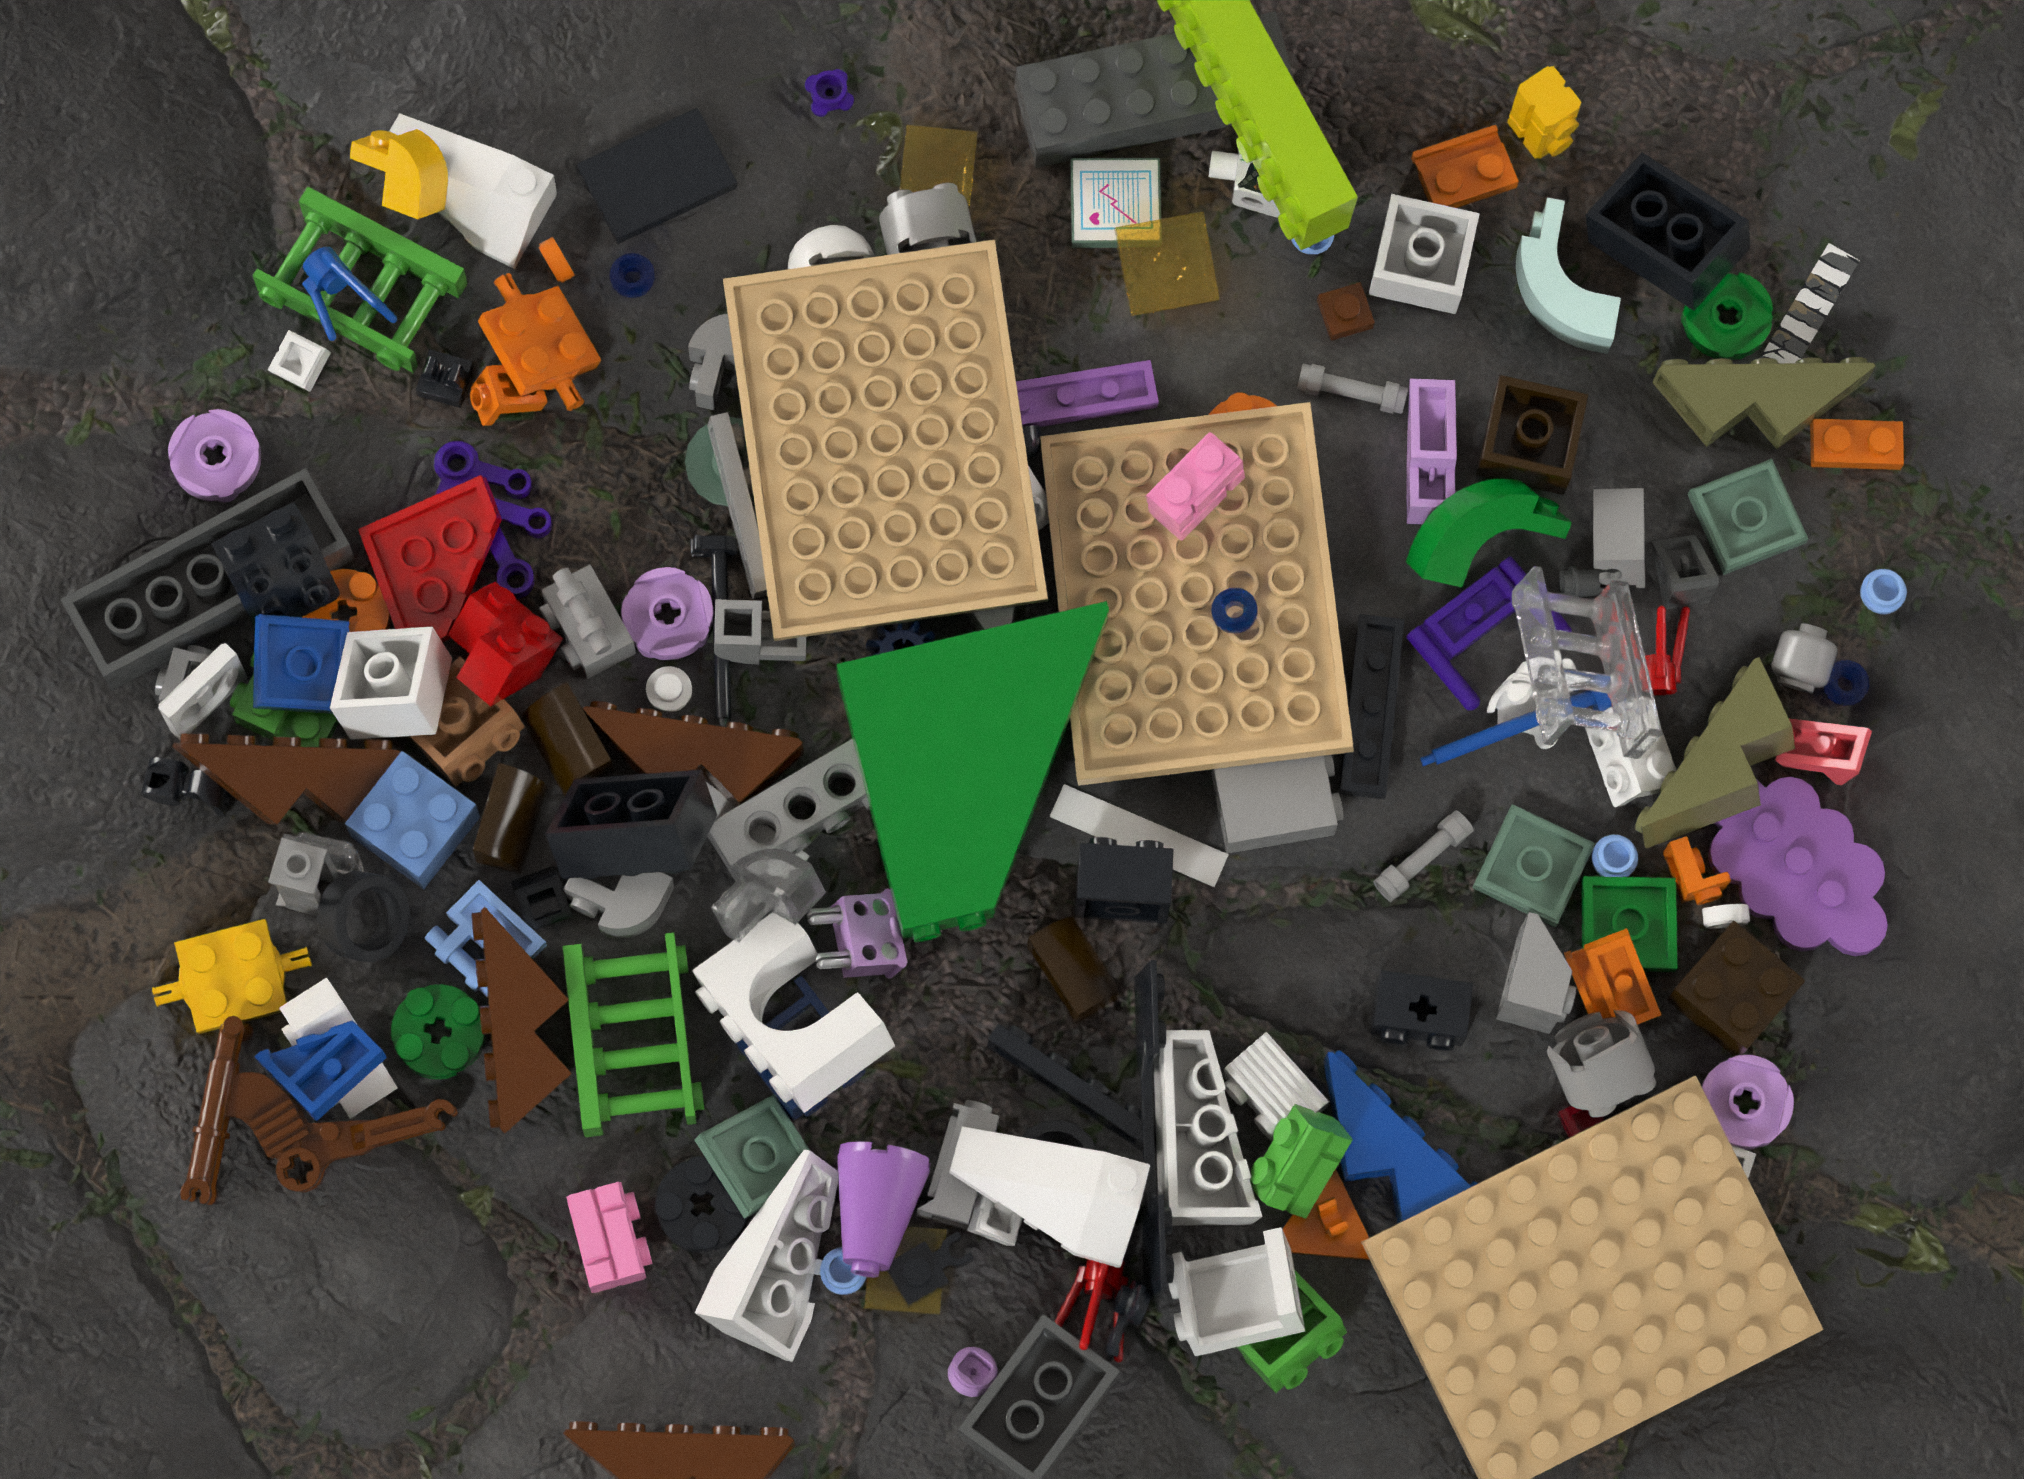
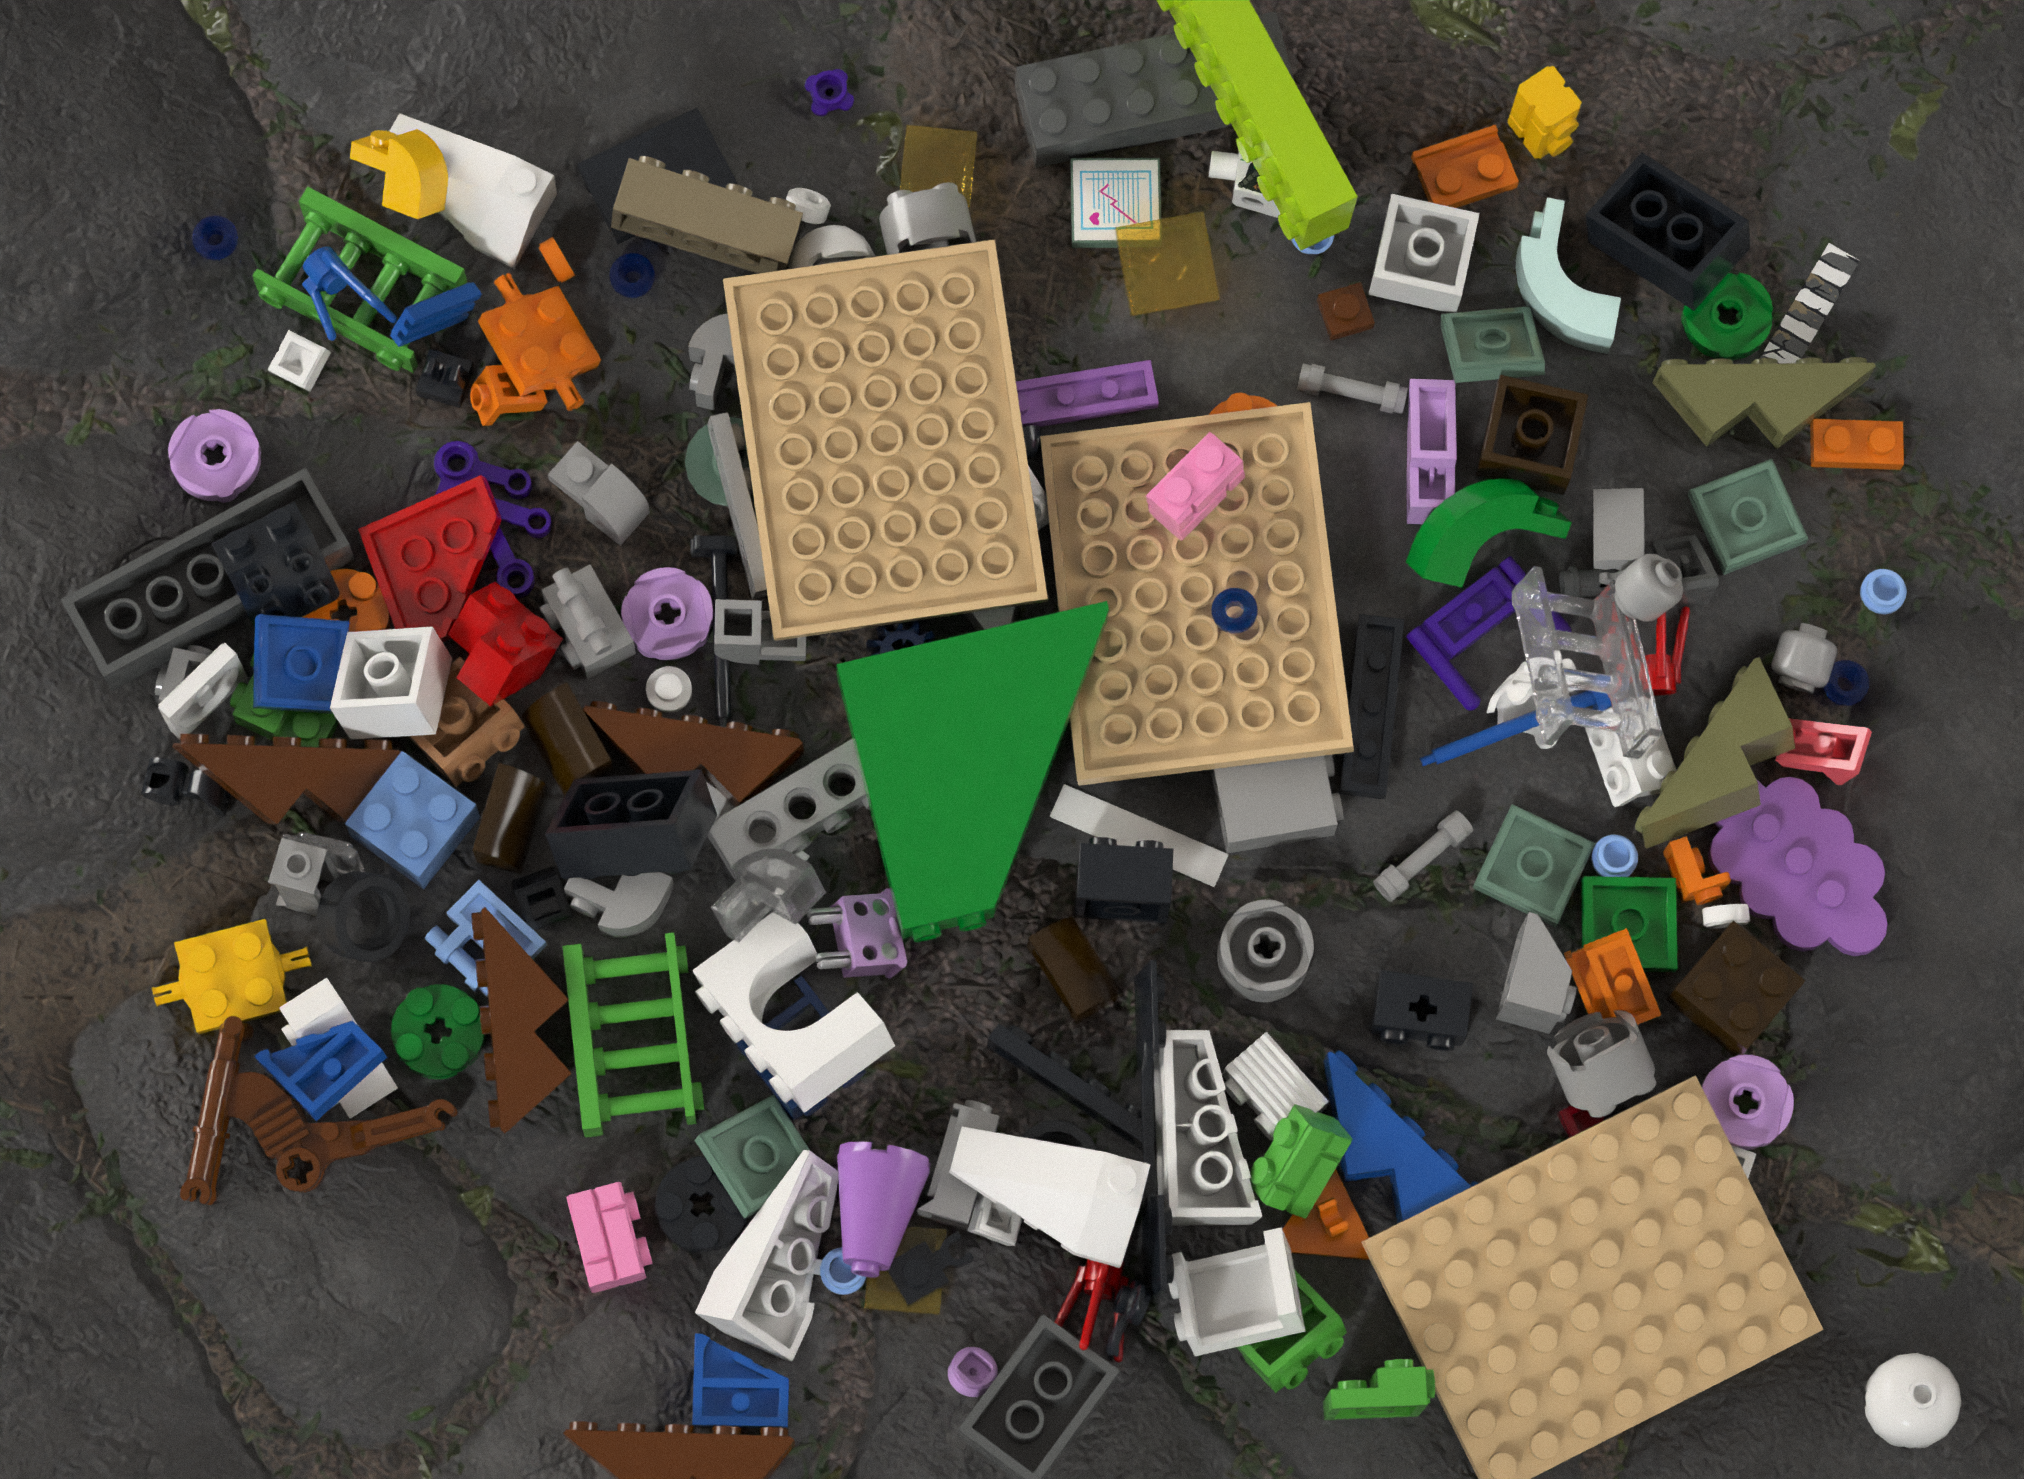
(210, 226): none -> clear blue plate
(435, 314): none -> blue tile
(602, 490): none -> light grey brick
(705, 217): none -> dark tan brick
(735, 1389): none -> blue wing
(811, 203): none -> white tile
(1280, 930): none -> light grey brick
(1392, 1392): none -> bright green plate
(1492, 344): none -> sand green tile
(1648, 587): none -> light grey head
(1912, 1400): none -> white cylinder

